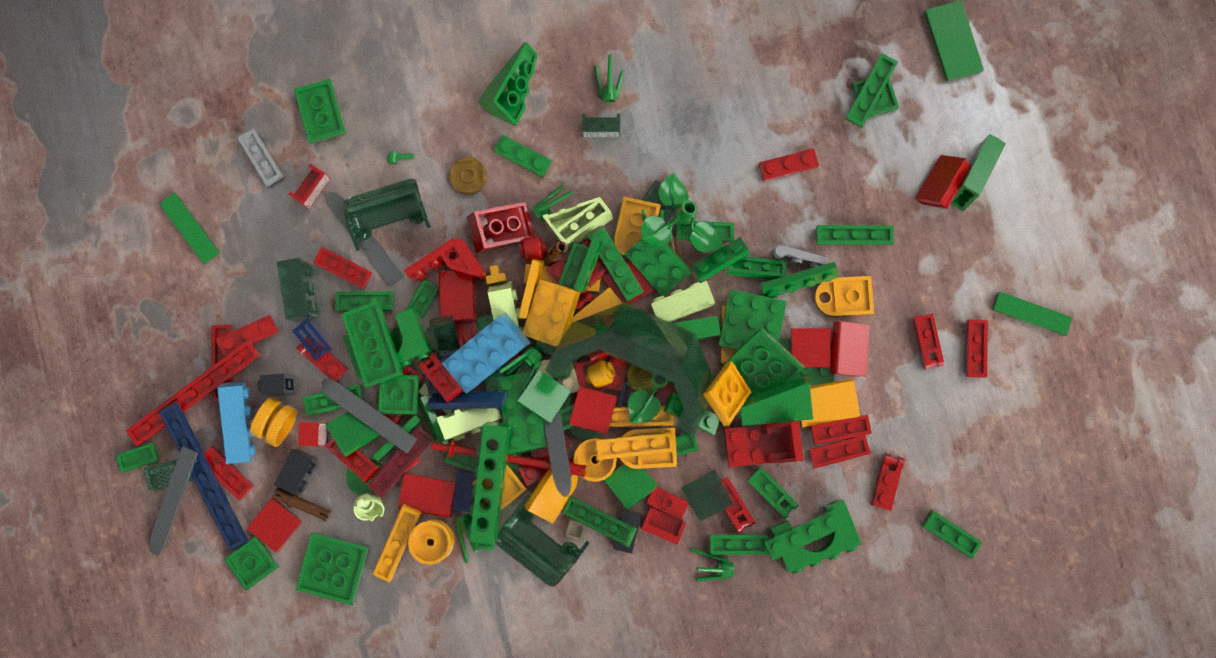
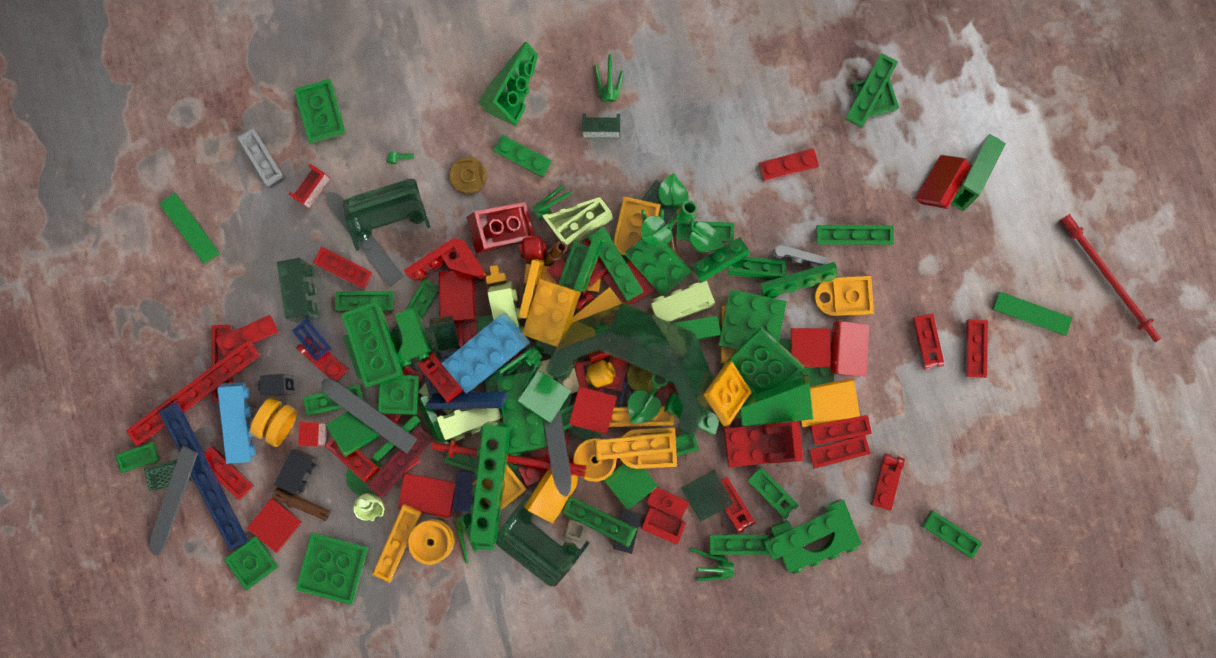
(954, 40): green tile -> none
(1077, 233): none -> red bar

